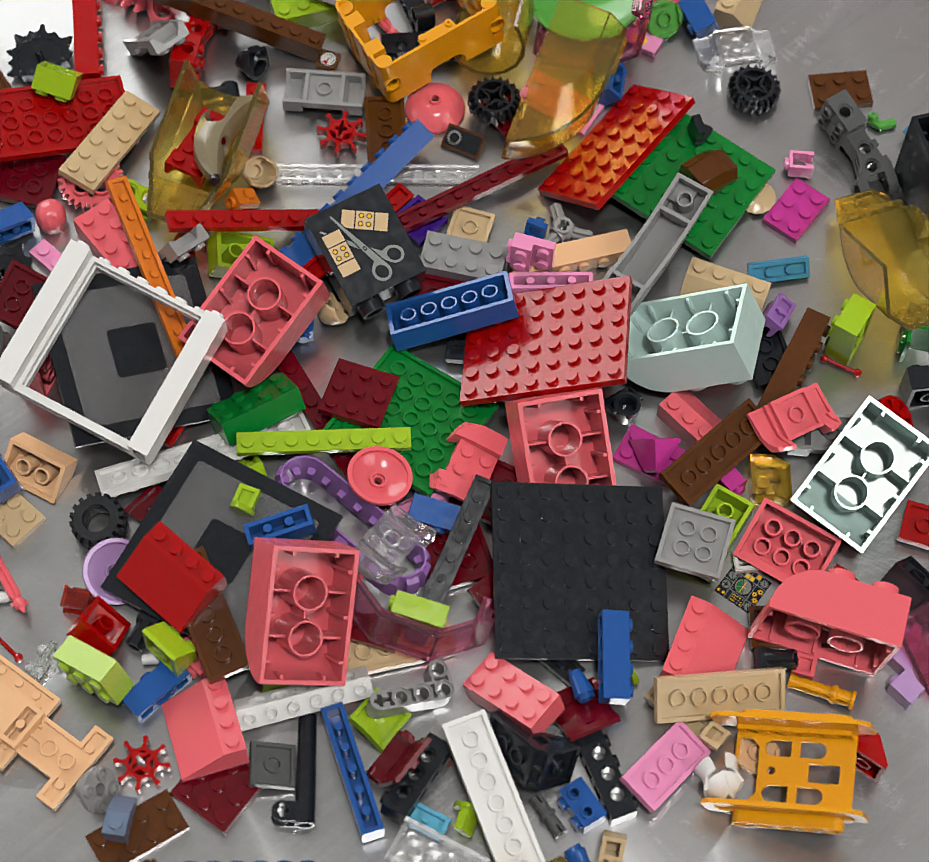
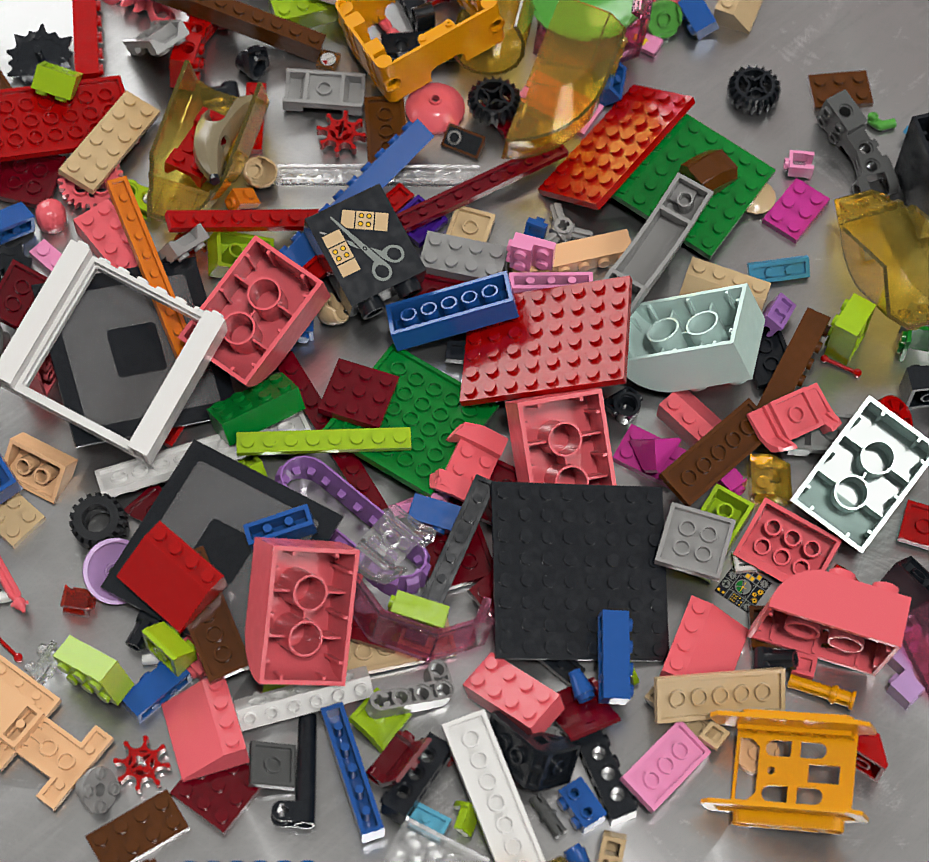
(100, 626): red slope -> none
(119, 819): sand blue slope -> none
(245, 500): lime tile -> none
(381, 466): coral dish -> none
(699, 131): black tile -> none
(723, 784): white helmet -> none
(734, 48): clear piece -> none

